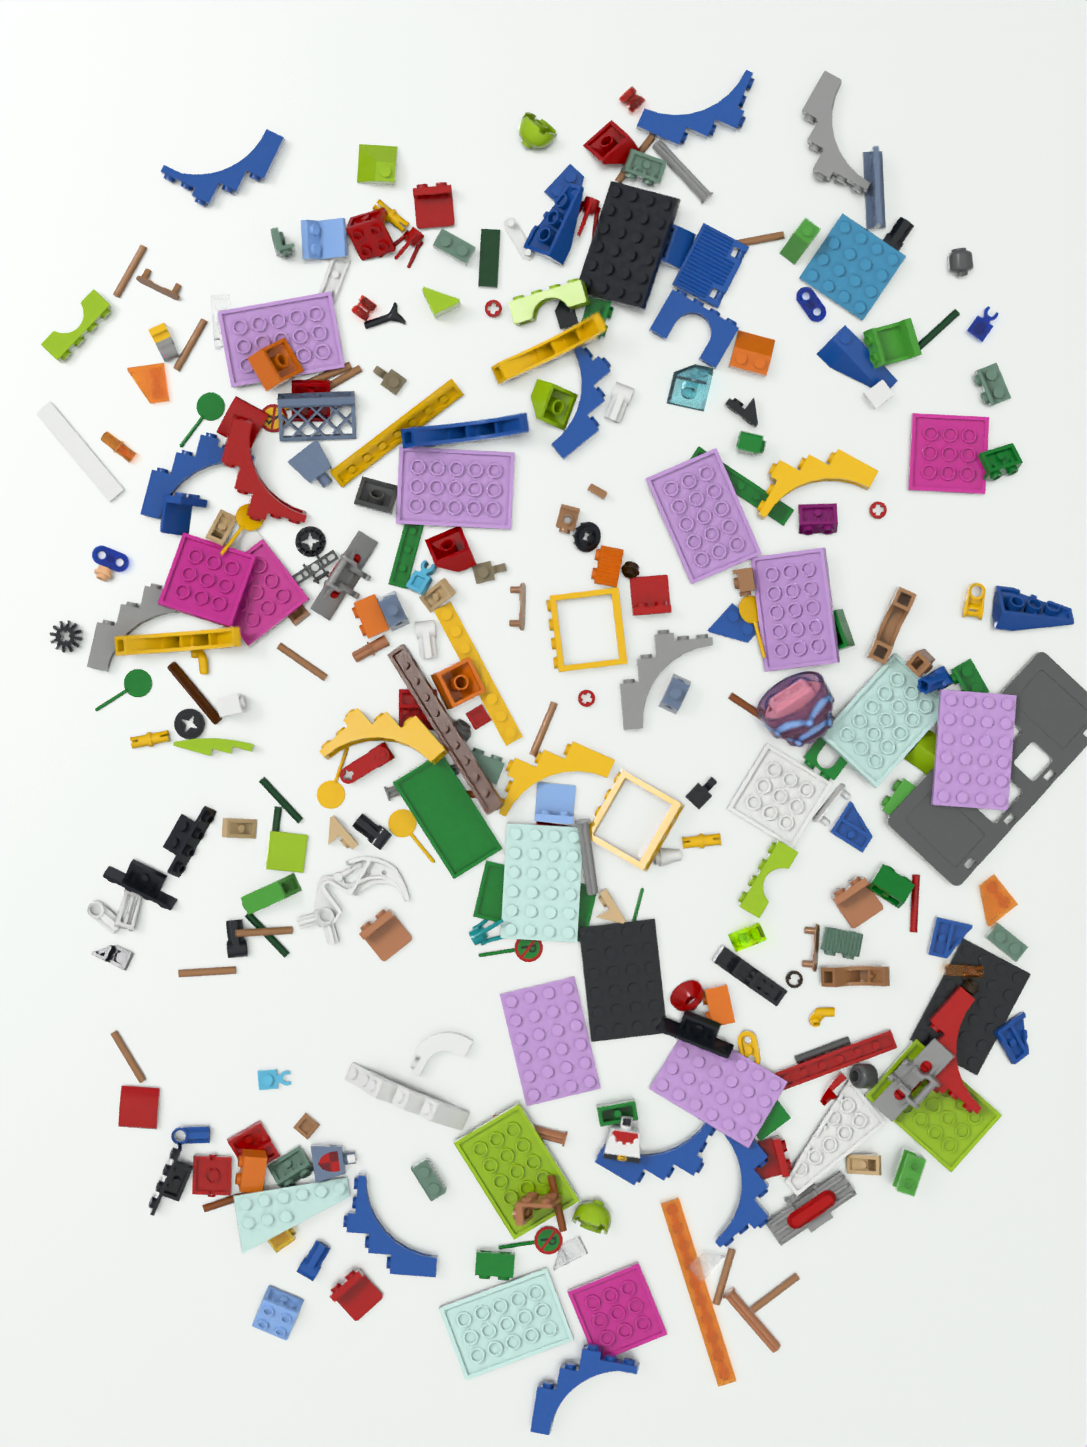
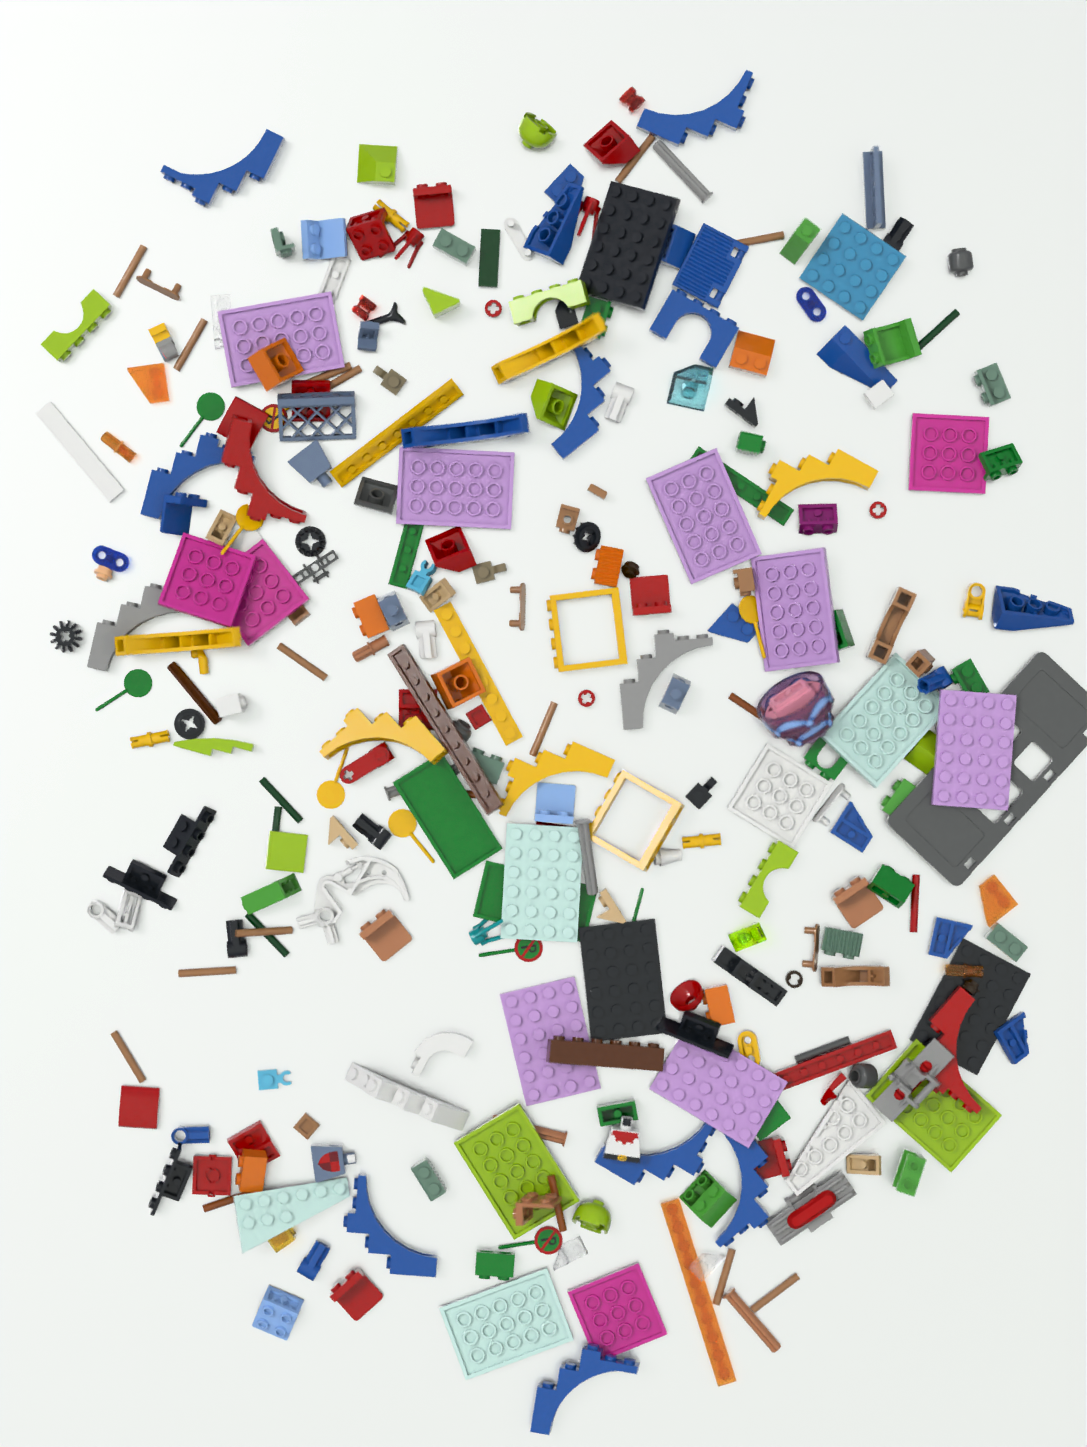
(115, 955): slope -> none
(239, 828): tan slope -> none
(291, 1168): sand green bracket -> none
(345, 576): light grey piece -> none
(367, 336): none -> sand blue bracket
(605, 1054): none -> reddish brown brick
(644, 167): sand green bracket -> none
(708, 1198): none -> bright green slope
(819, 1013): yellow arm -> none
(831, 162): light grey arch -> none
(980, 326): clear blue plate -> none

